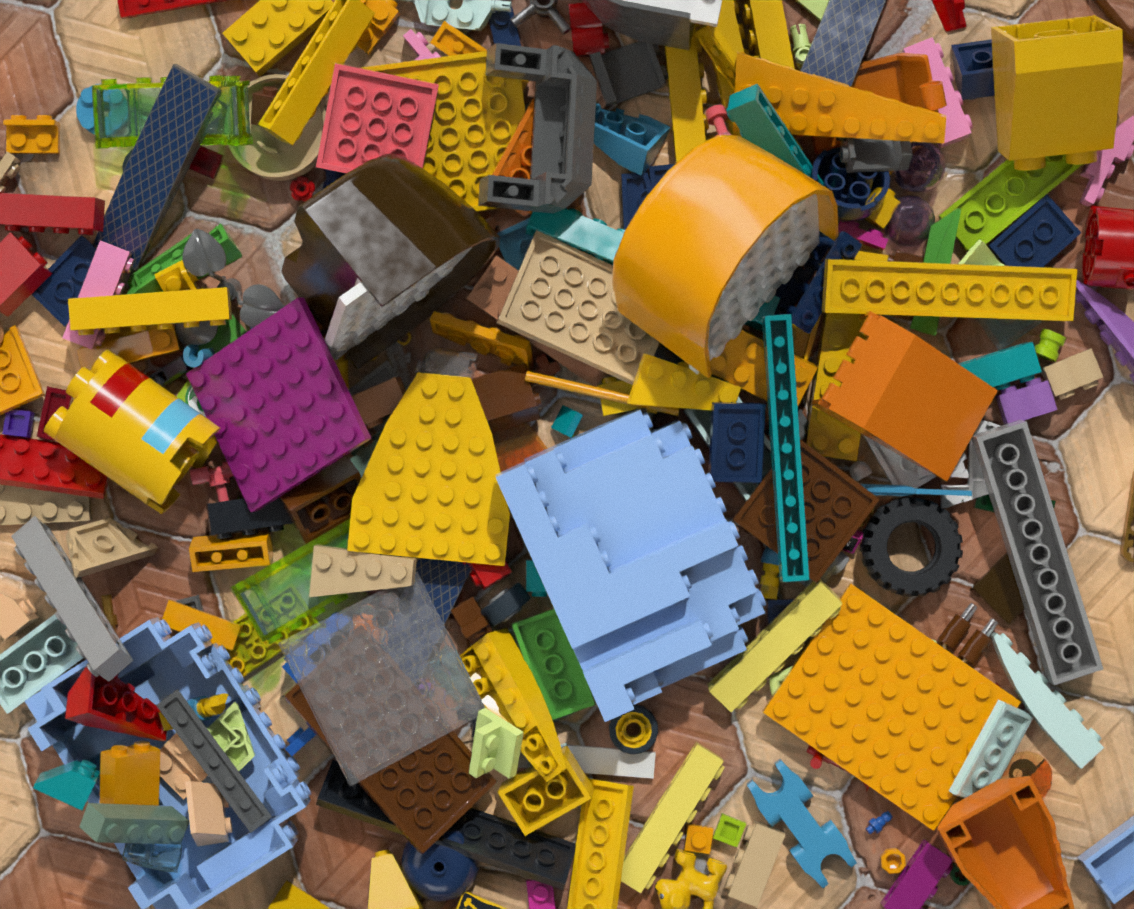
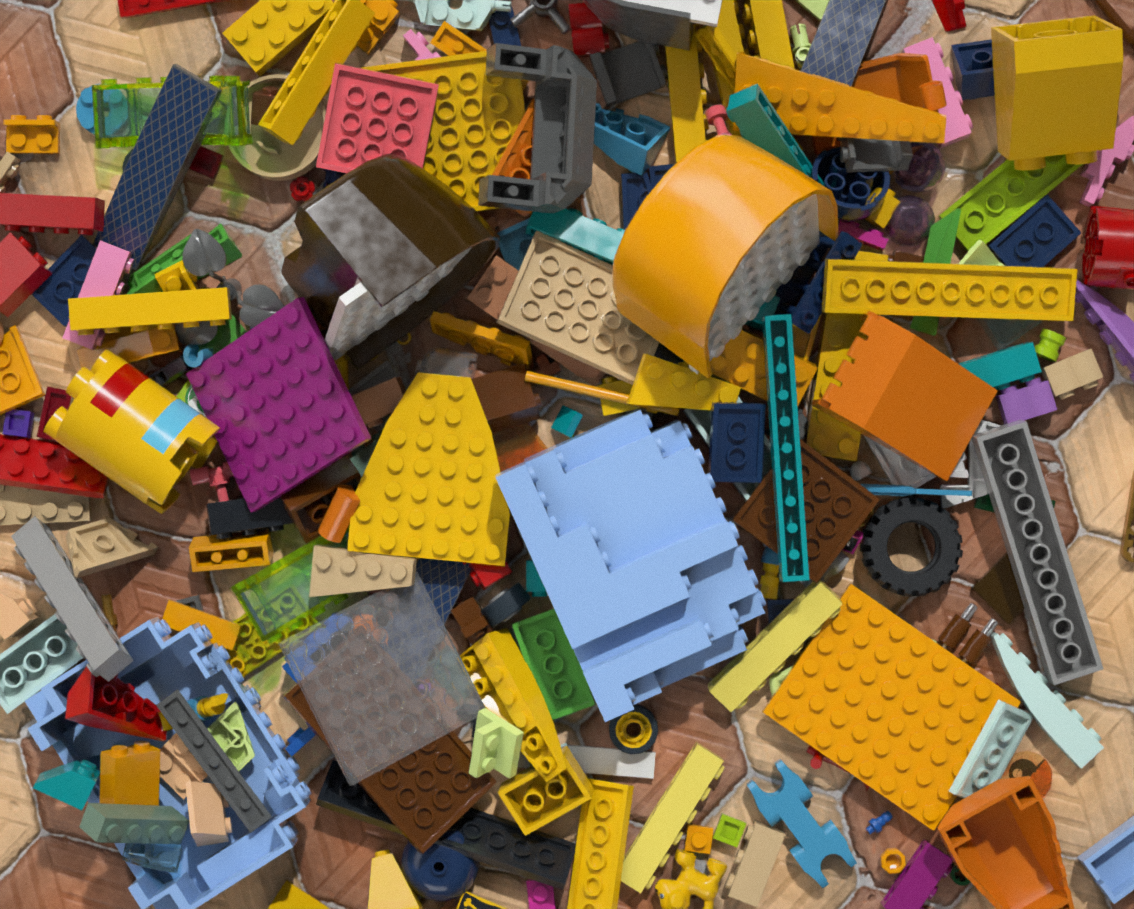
(339, 514): none -> orange brick

